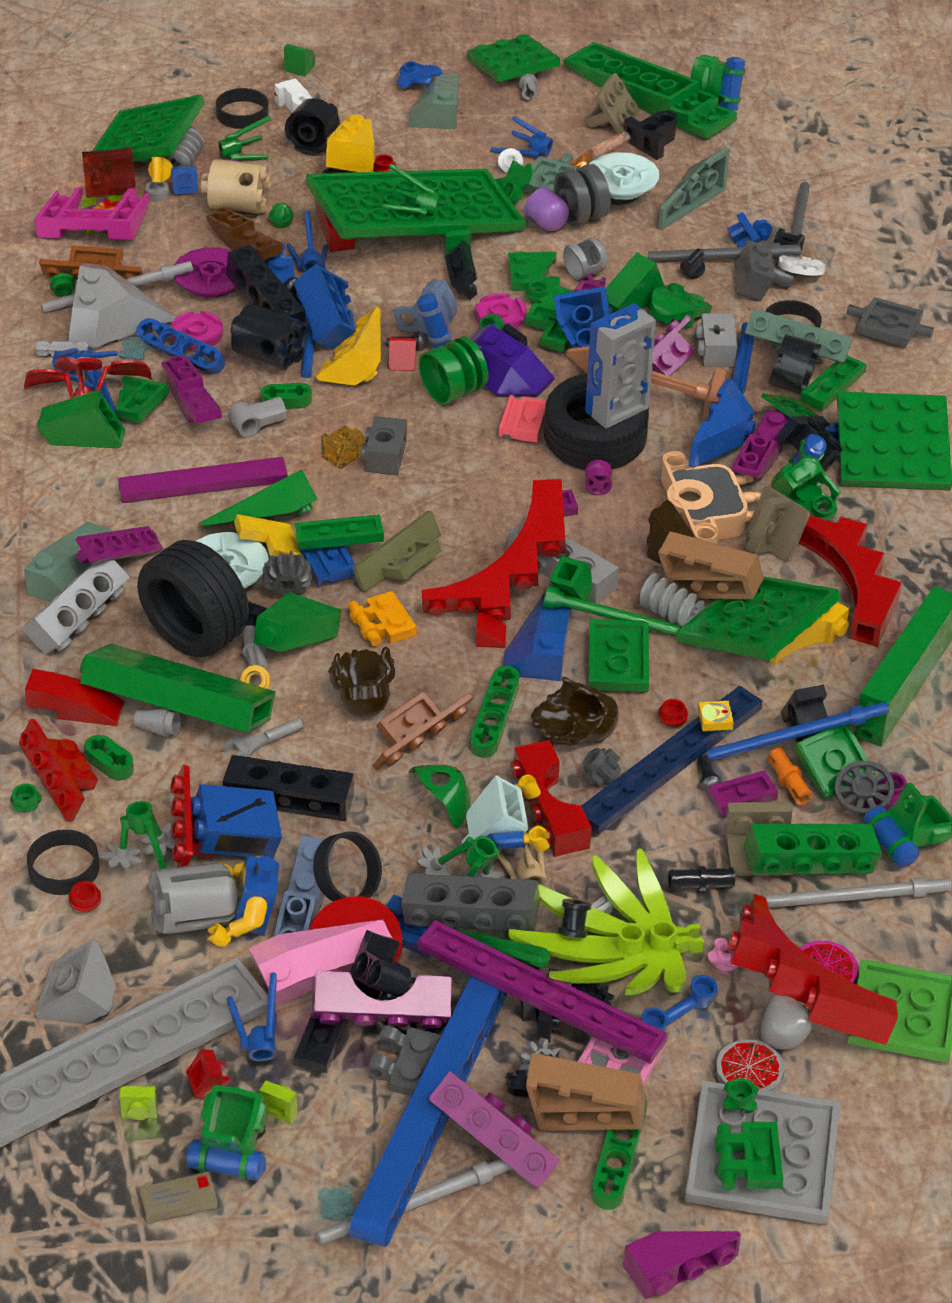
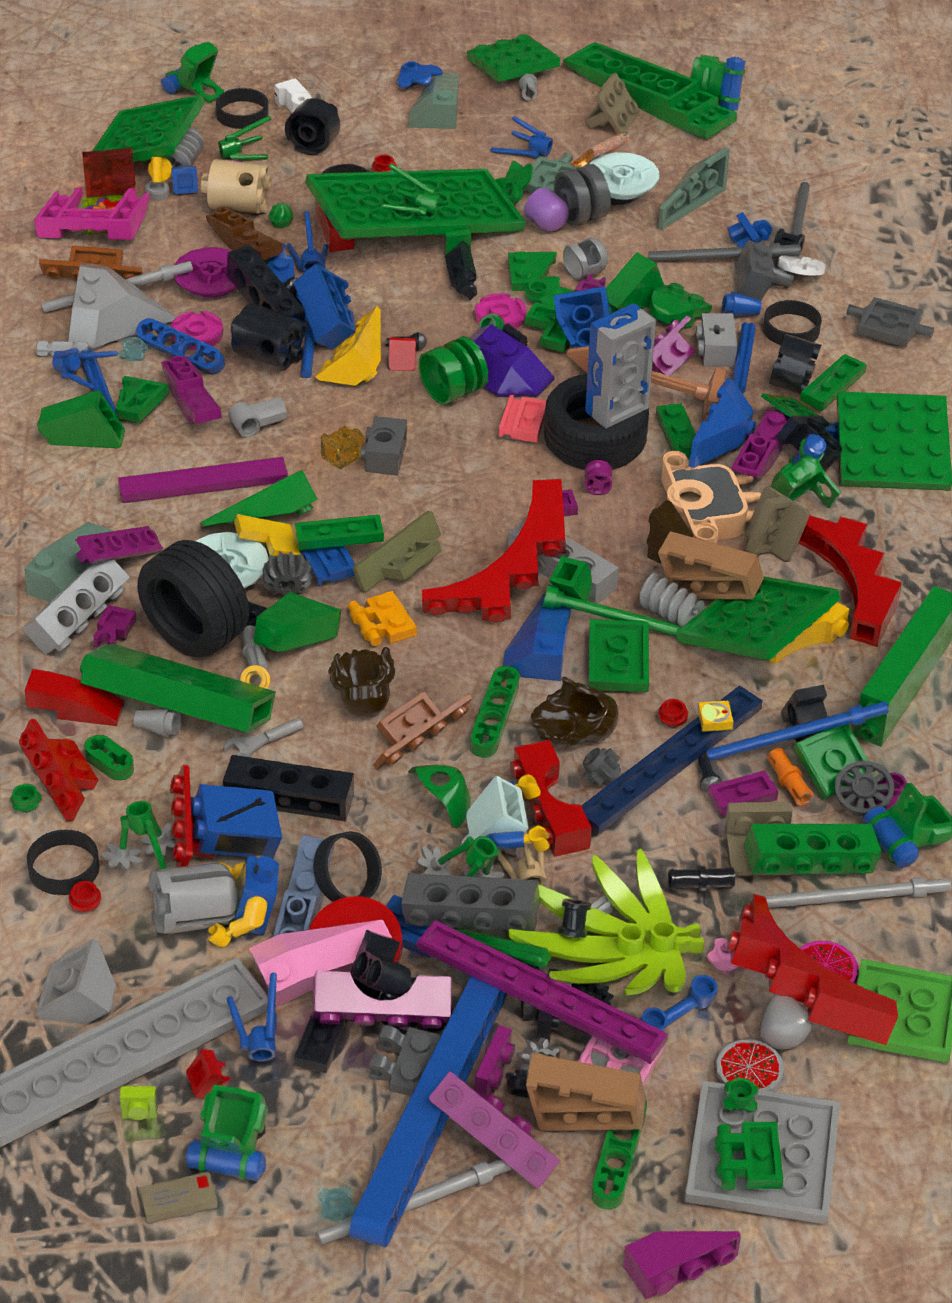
(62, 284): green plate -> none
(113, 624): none -> magenta plate
(120, 367): red plant -> none
(194, 72): none -> green piece
(280, 1101): lime plate -> none
(293, 394): green beam -> none
(298, 60): green brick -> none
(351, 145): yellow wedge -> none
(432, 312): sand blue piece -> none
(490, 632): red slope -> none
(490, 1070): none -> magenta plate
(507, 157): white plate -> none
(652, 133): black tile -> none
(676, 427): none -> green plate
(693, 266): black plate -> none
(740, 305): none -> blue cone
(774, 327): sand green bracket -> none
(812, 499): green plate -> none

